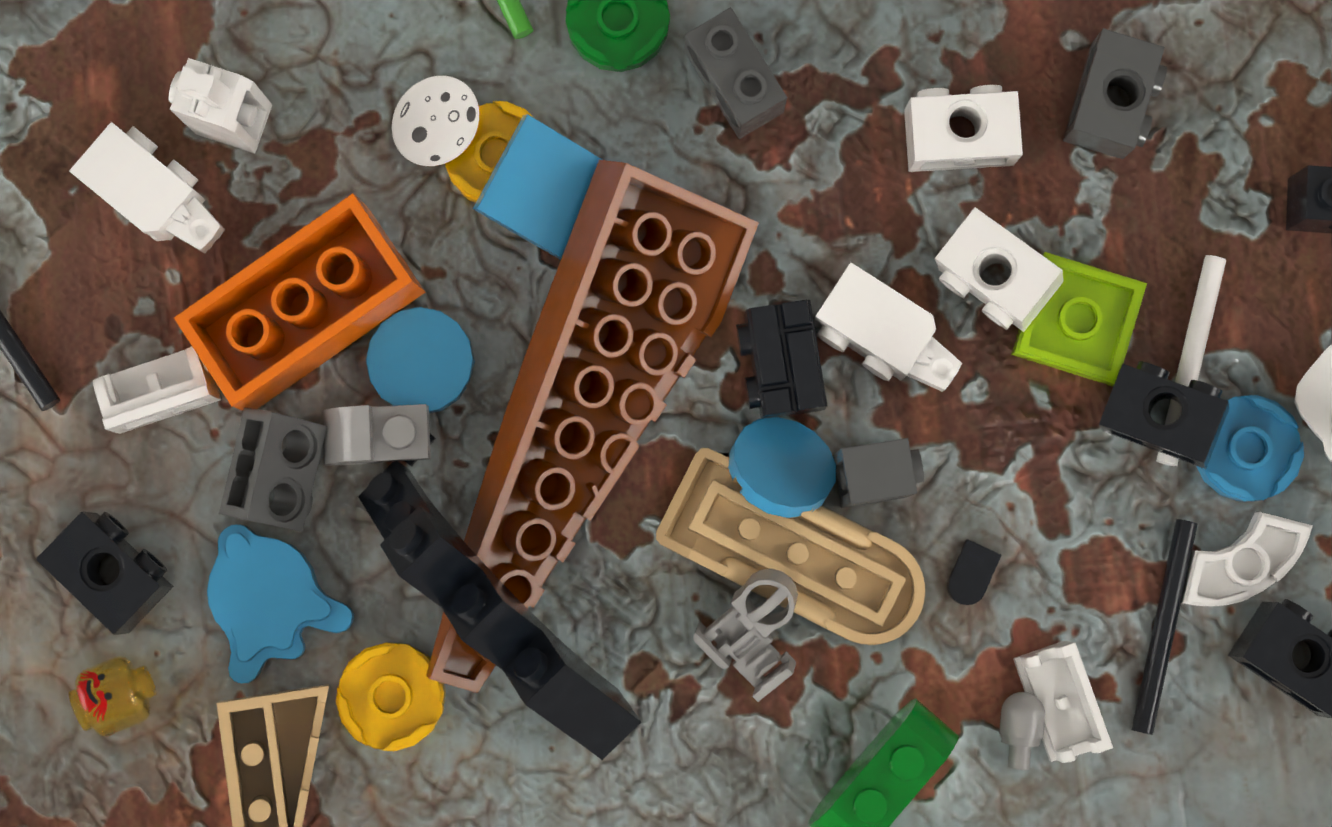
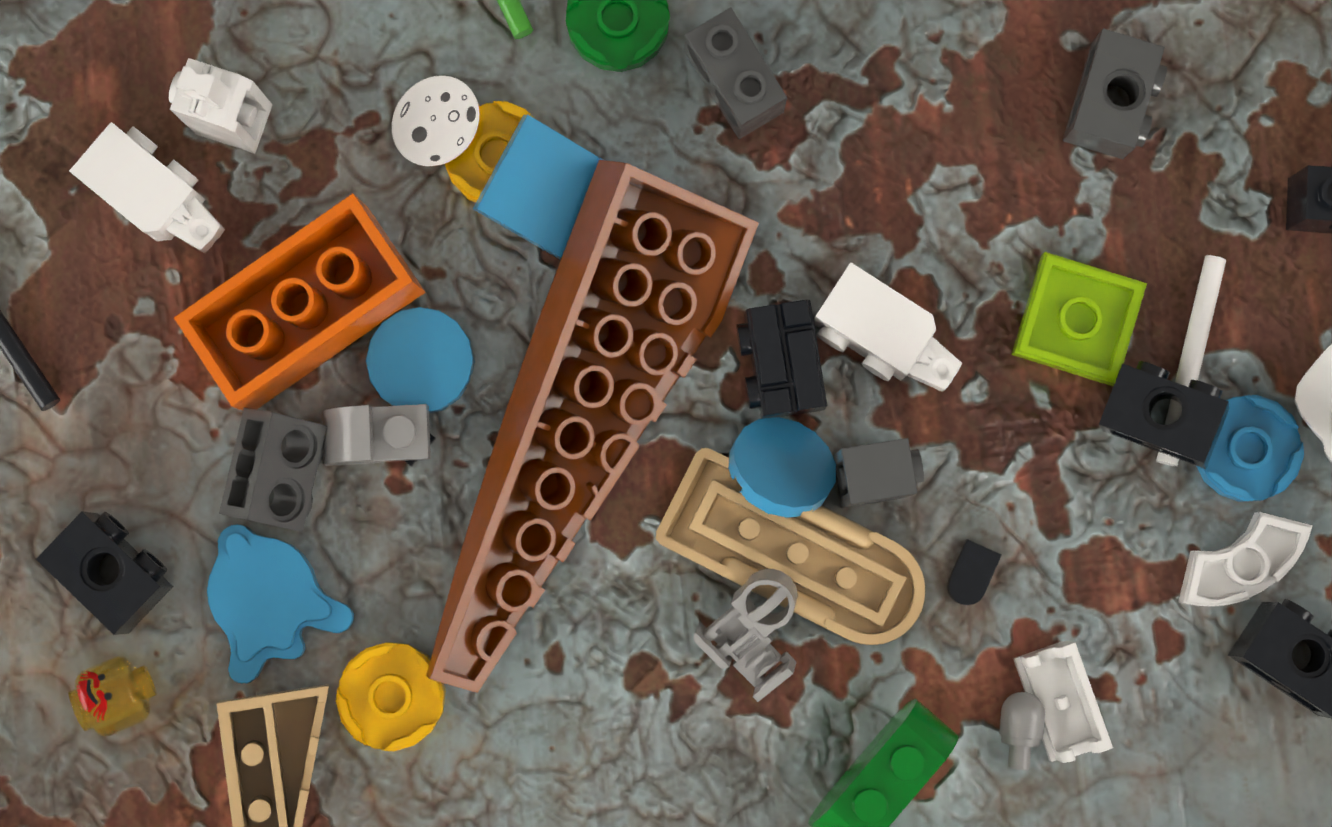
(154, 391): white hinge -> none
(491, 618): black arch -> none
(936, 147): white brick -> none
(983, 243): white brick -> none
(1164, 626): black bar -> none

